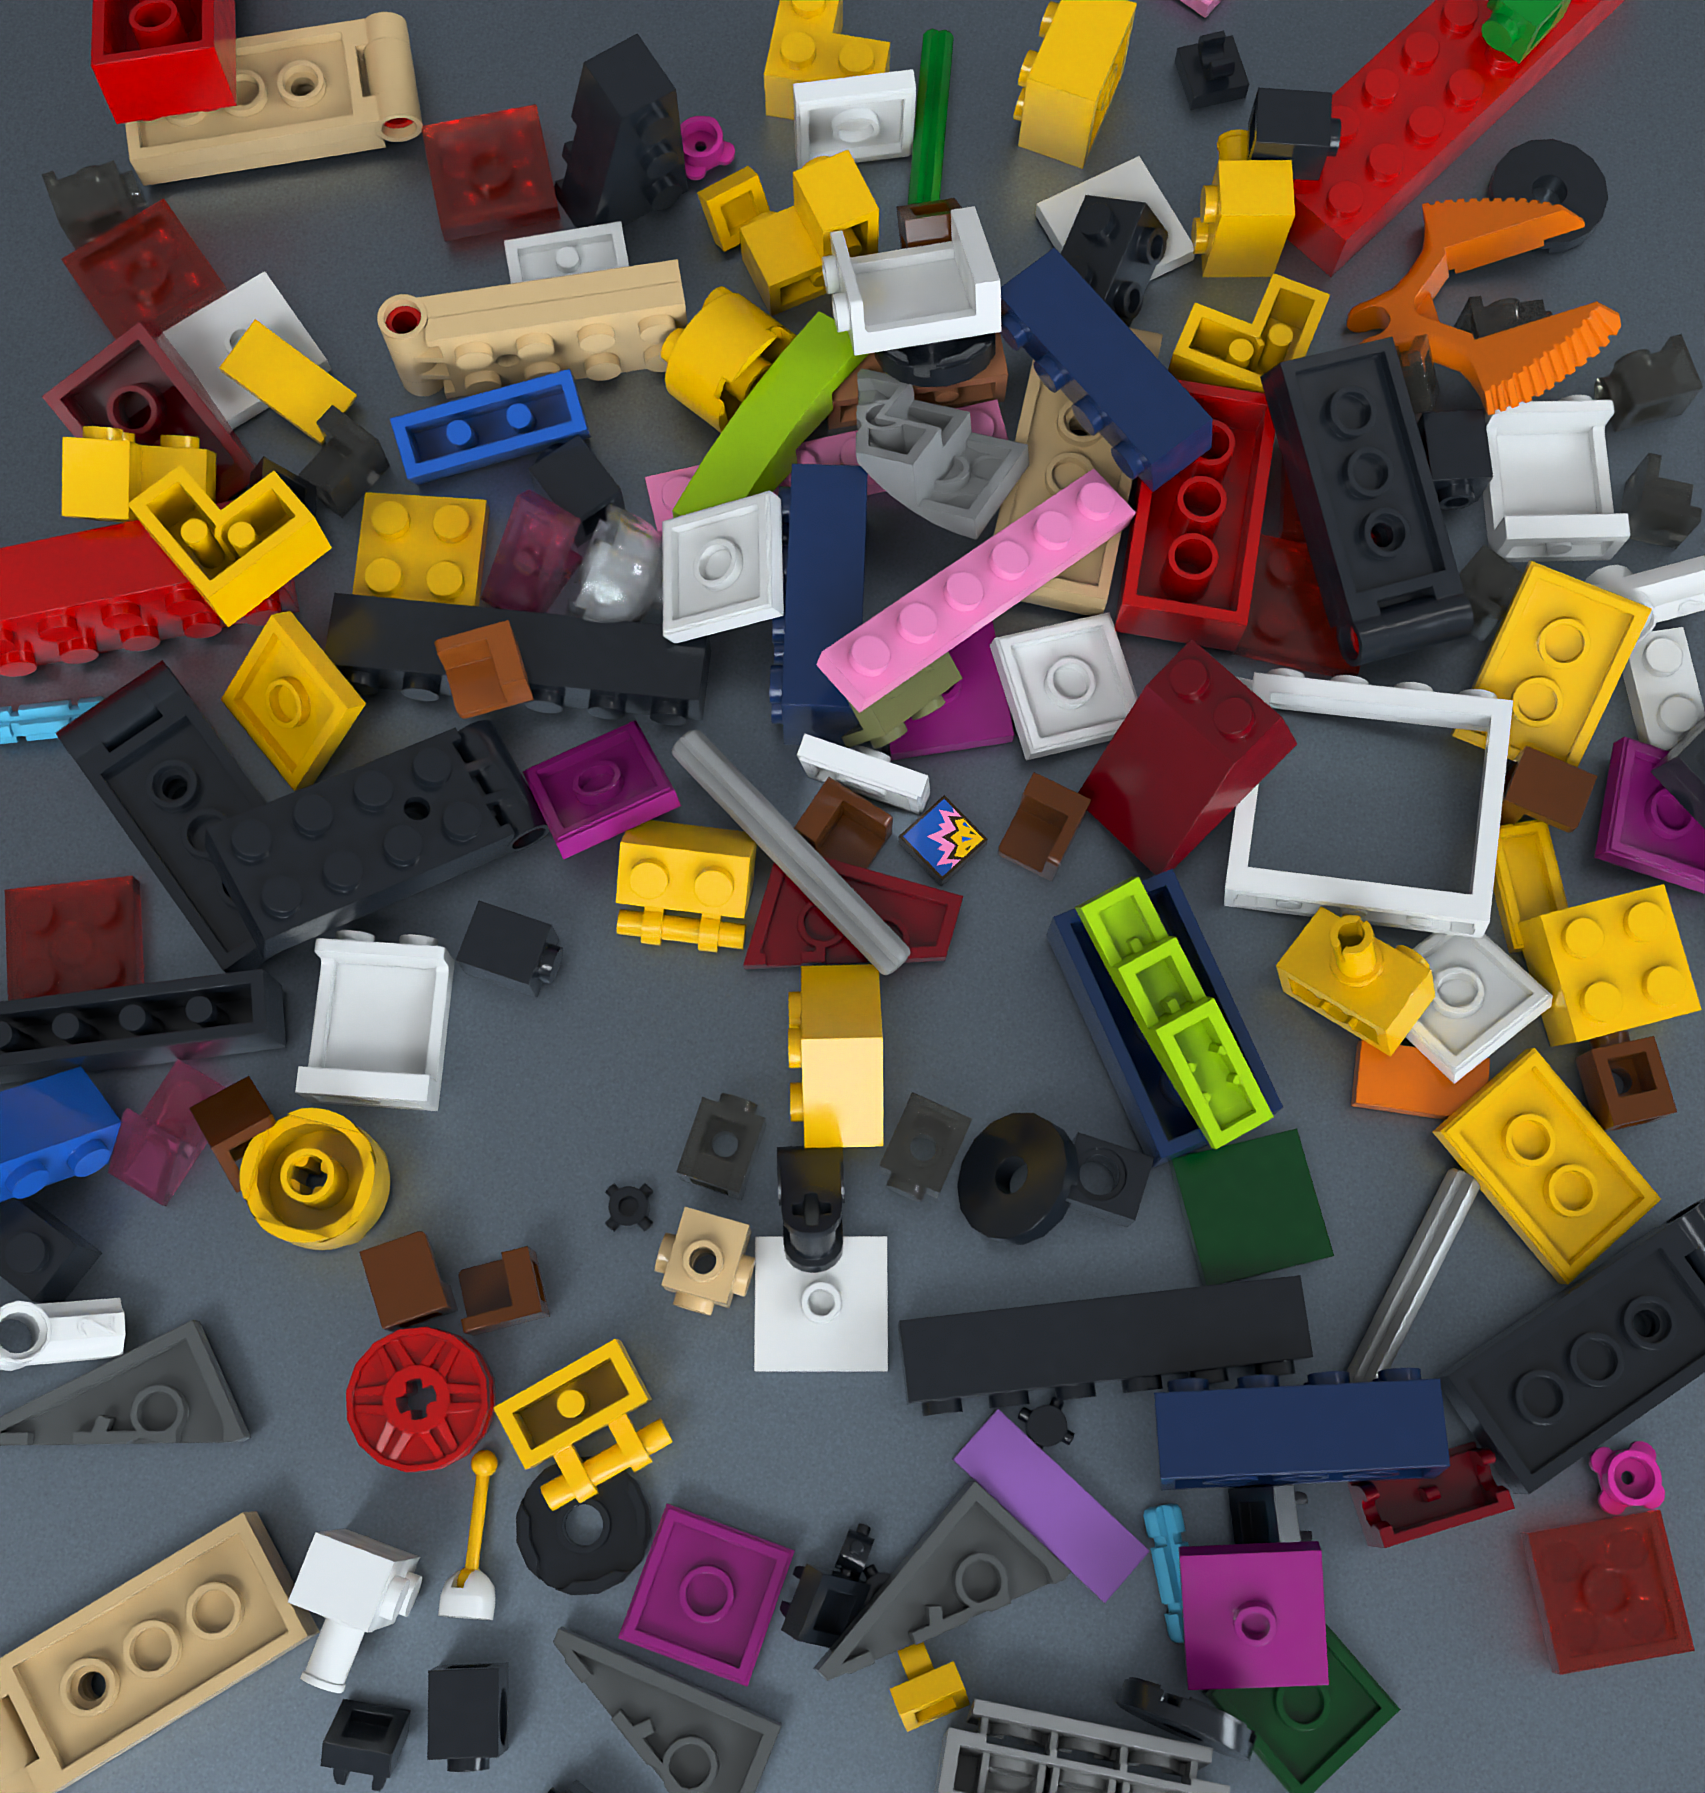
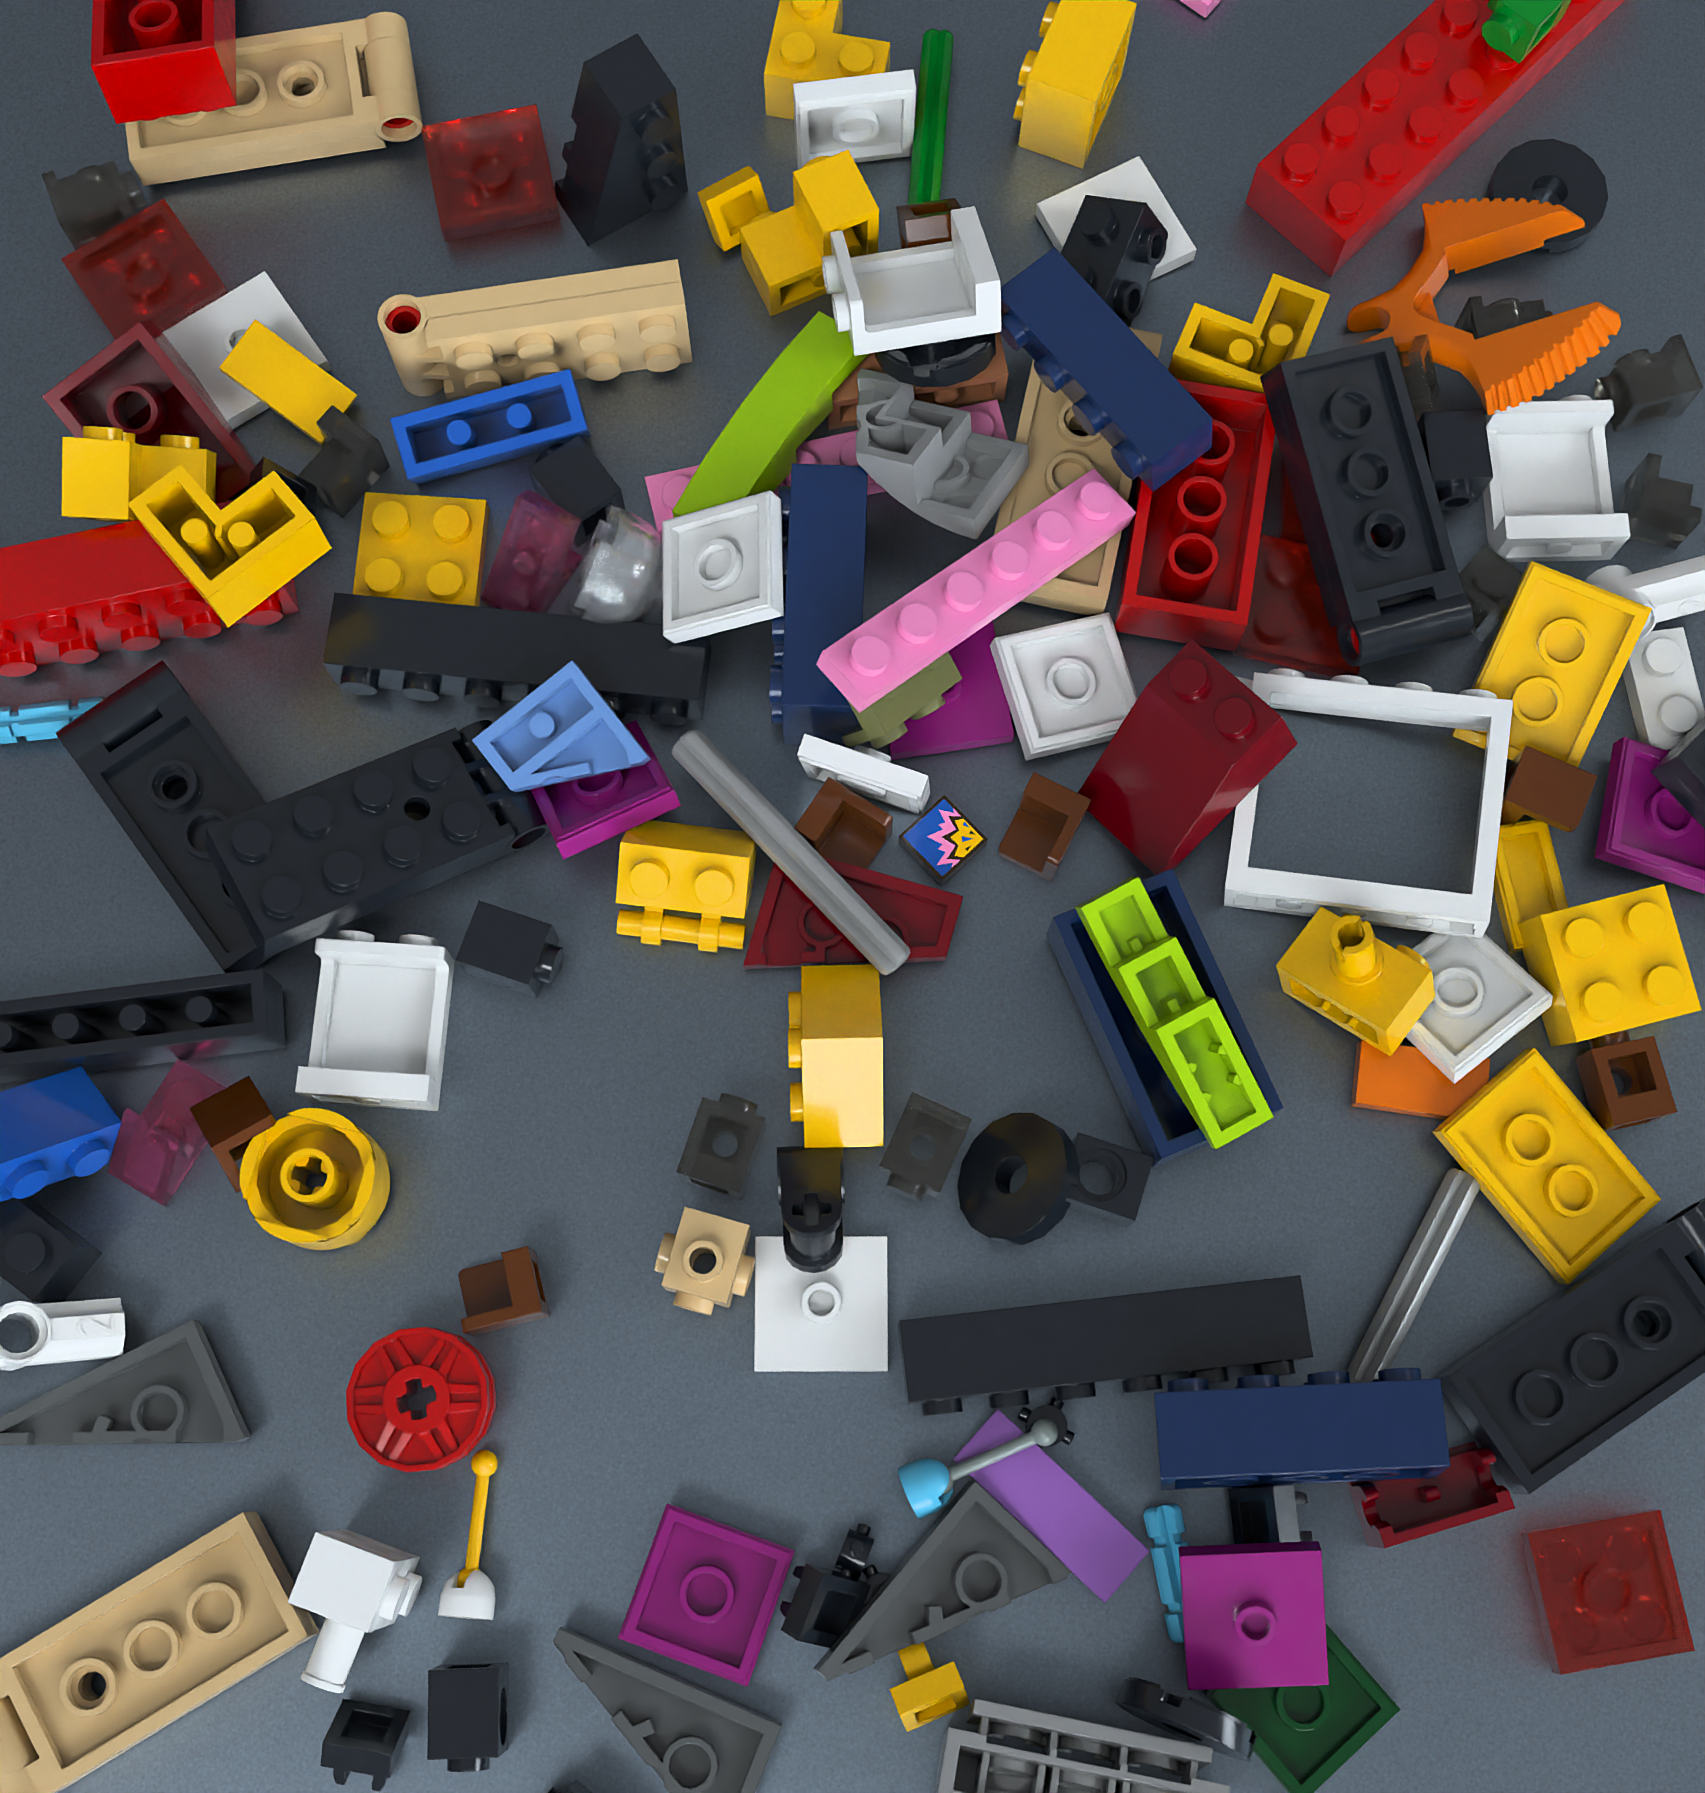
(73, 937): clear red plate -> none
(292, 700): yellow plate -> none
(406, 1282): reddish brown panel -> none
(484, 669): dark orange panel -> none
(559, 735): none -> medium blue wing
(566, 252): white plate -> none
(574, 1405): yellow brick -> none
(577, 1567): black tile -> none
(629, 1207): black piece -> none
(704, 132): dark pink plate -> none
(722, 355): yellow brick -> none
(931, 1483): none -> hinge
(1211, 71): black tile -> none
(1243, 212): yellow brick -> none
(1250, 1208): dark green tile -> none
(1293, 128): black brick -> none
(1646, 1482): dark pink plate -> none

